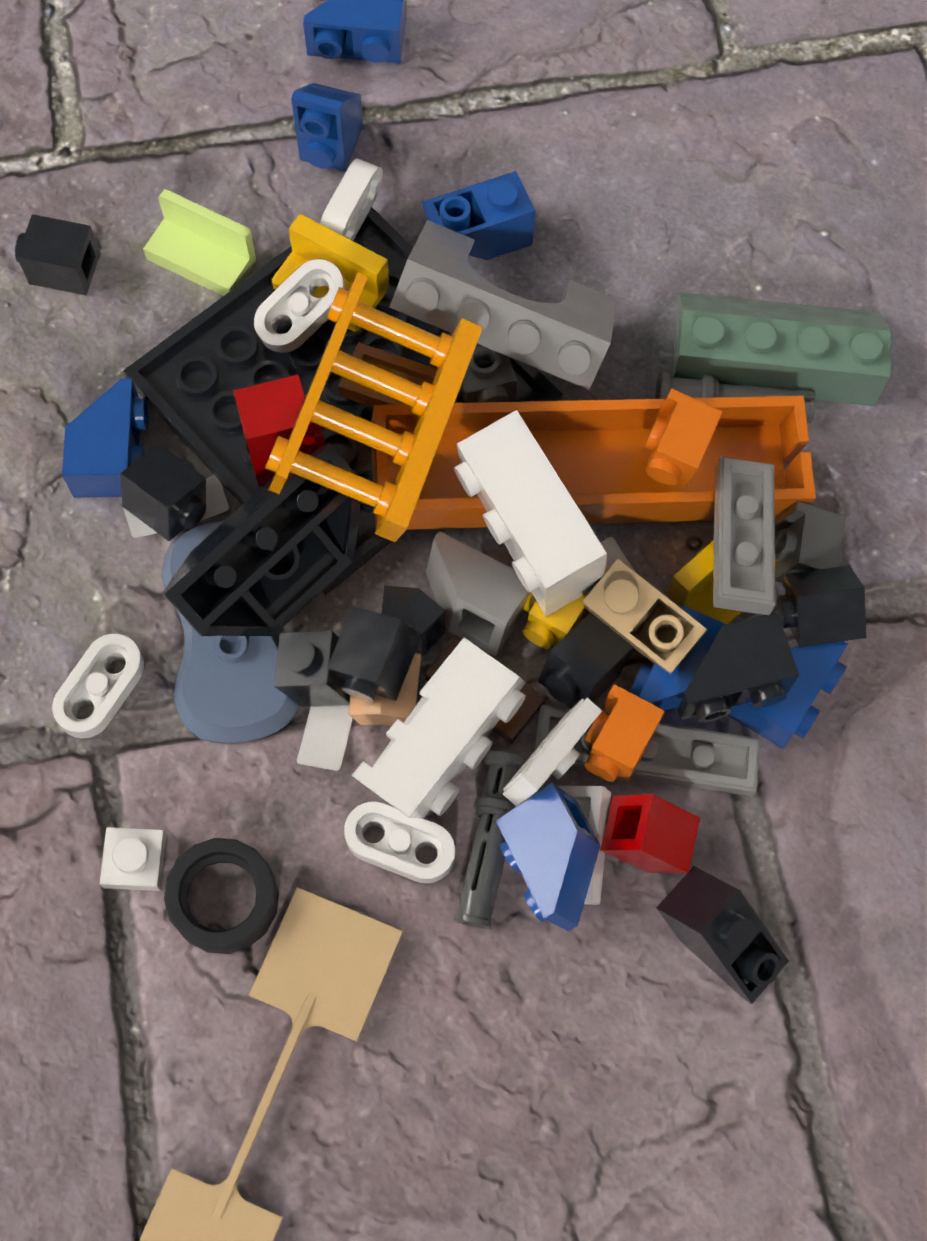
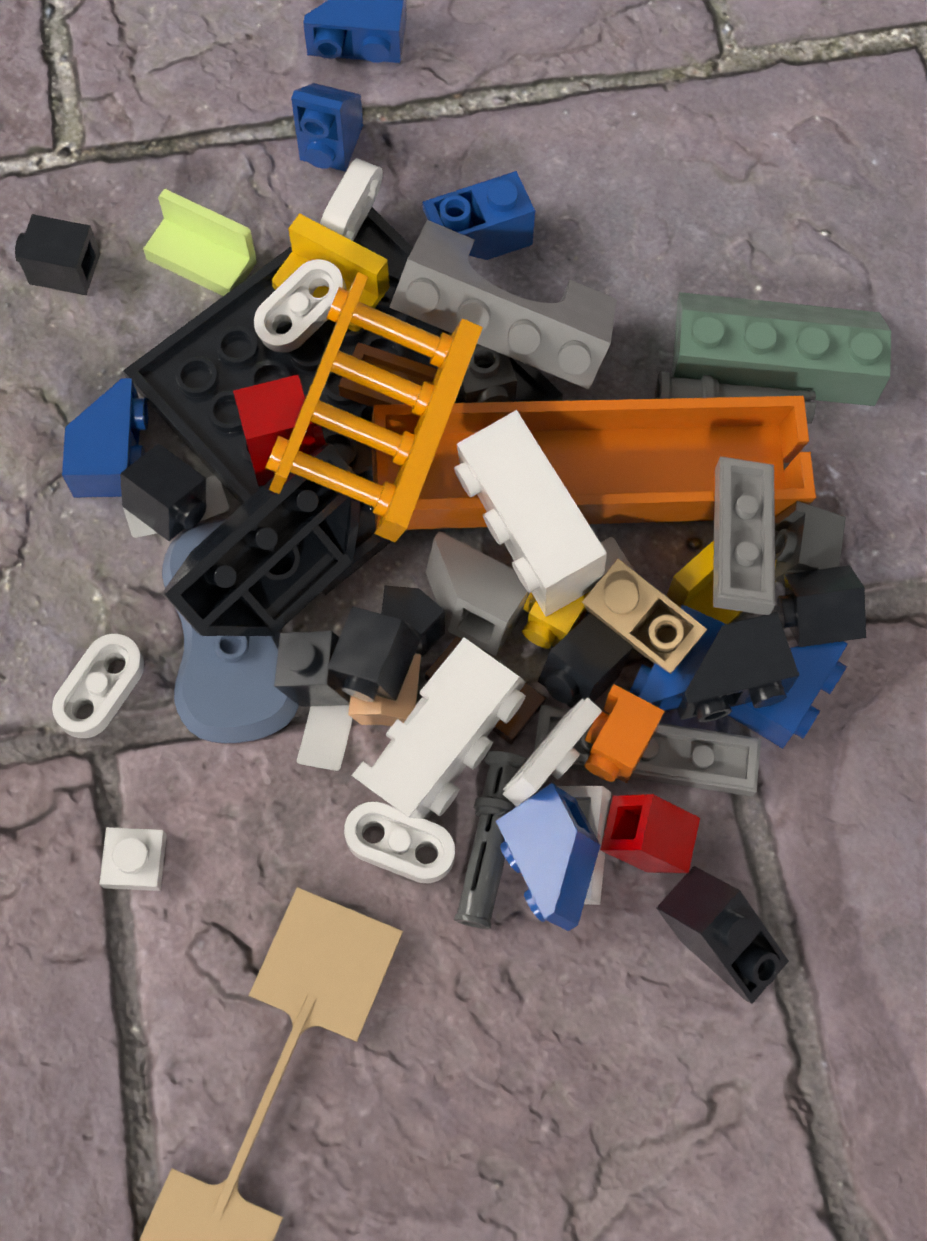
(192, 863): black tyre -> none
(679, 438): orange brick -> none

